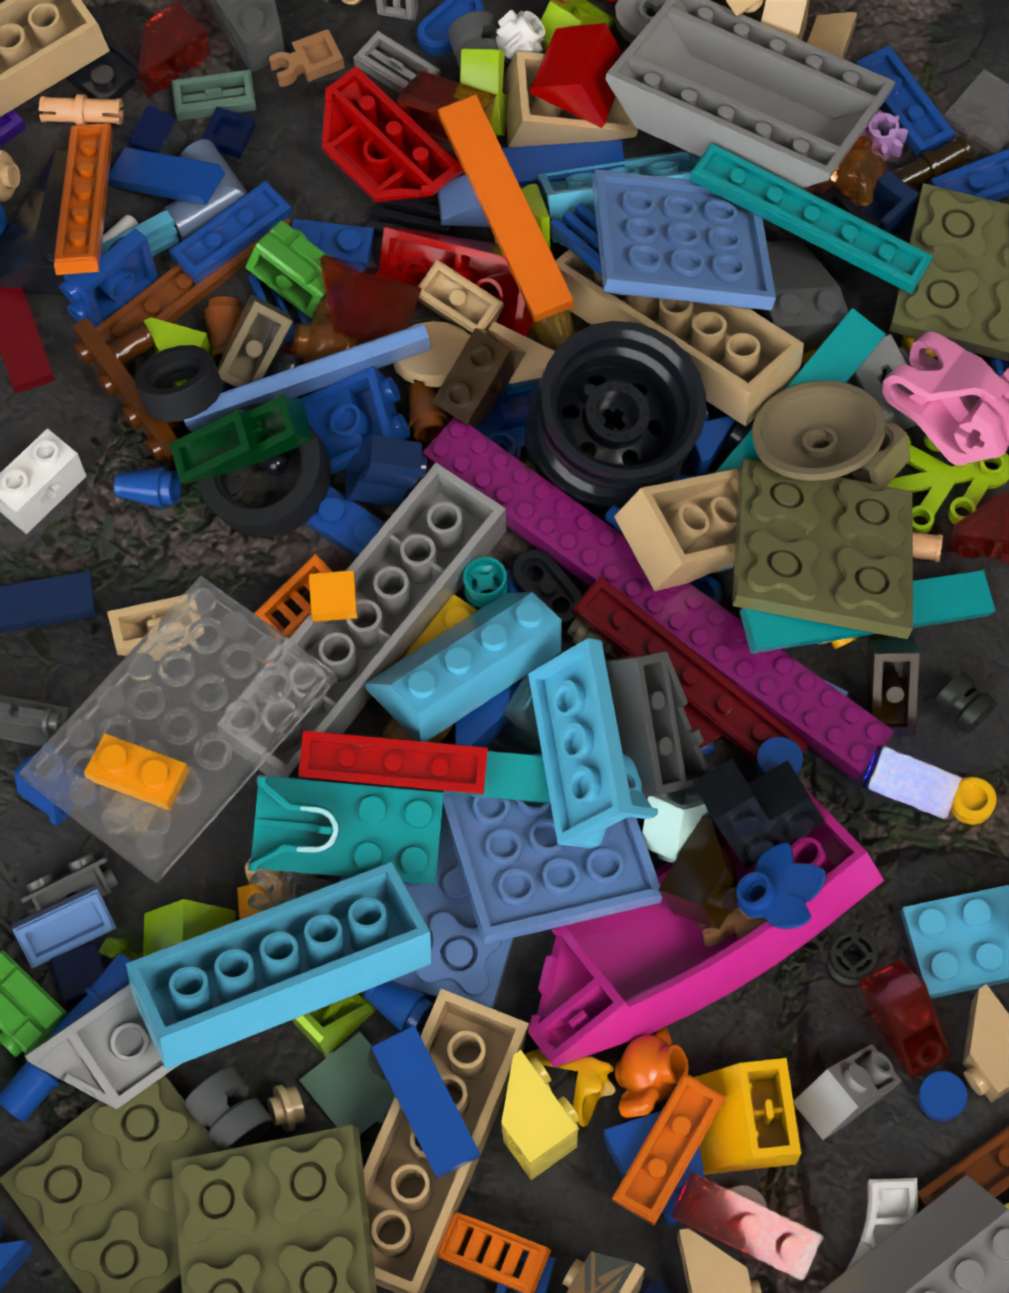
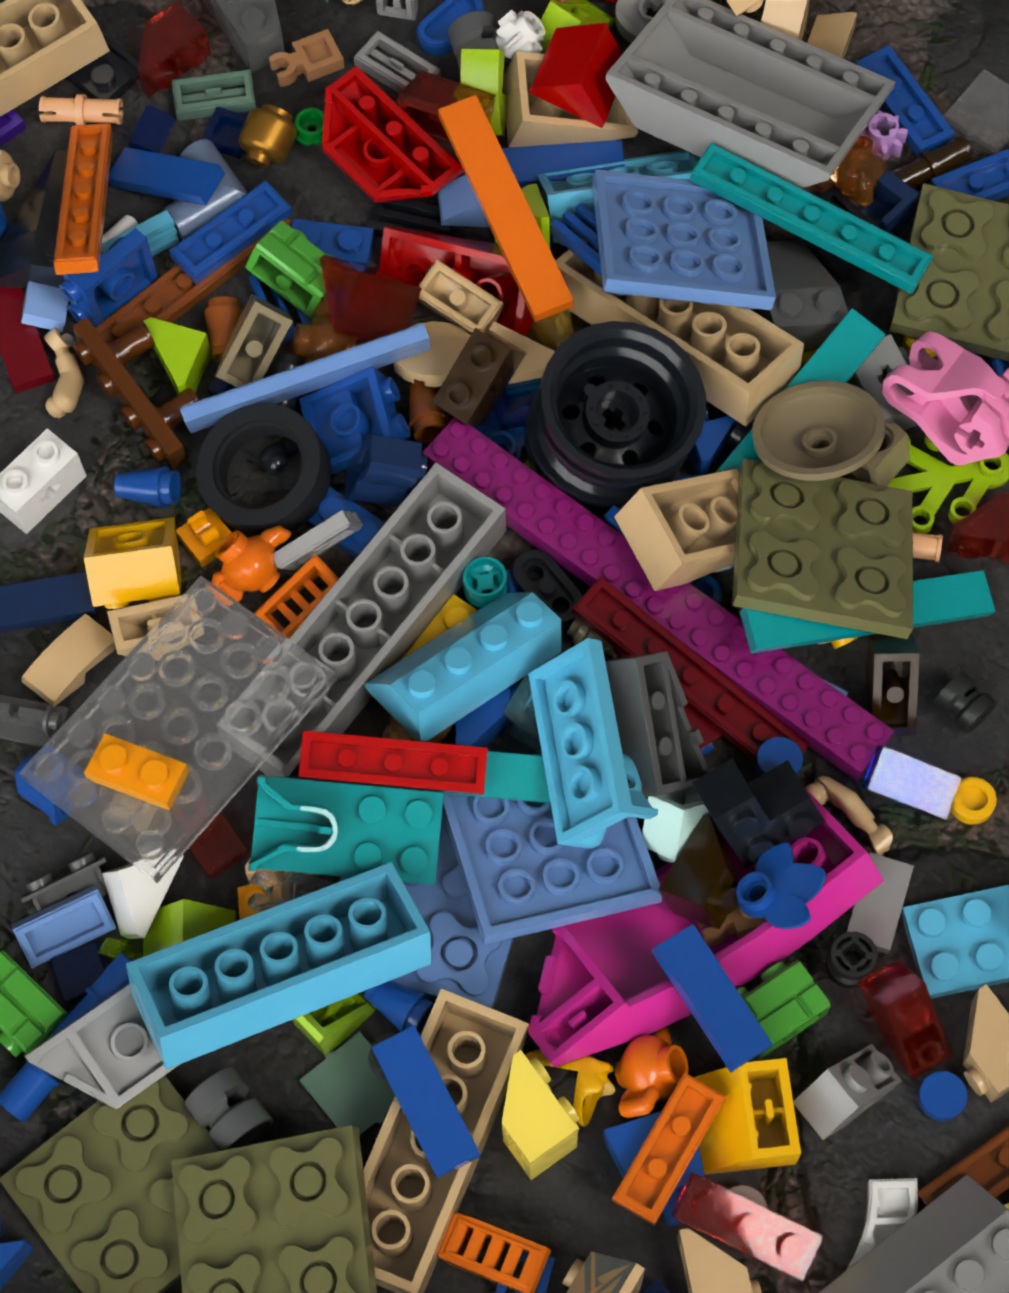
(44, 306): none -> light blue tile
(67, 659): none -> tan slope
(71, 379): none -> tan arm
(133, 562): none -> yellow slope
(136, 897): none -> white slope
(183, 400): black tyre -> none
(203, 535): none -> light orange tile
(217, 847): none -> clear red plate
(241, 439): dark green slope -> none
(249, 562): none -> orange piece
(267, 135): none -> pearl gold head
(286, 1107): tan plate -> none
(306, 120): none -> green plate
(317, 540): none -> light grey tile
(333, 596): light orange tile -> none
(712, 998): none -> blue tile
(785, 1003): none -> bright green brick
(849, 802): none -> tan arm
(880, 909): none -> light grey tile

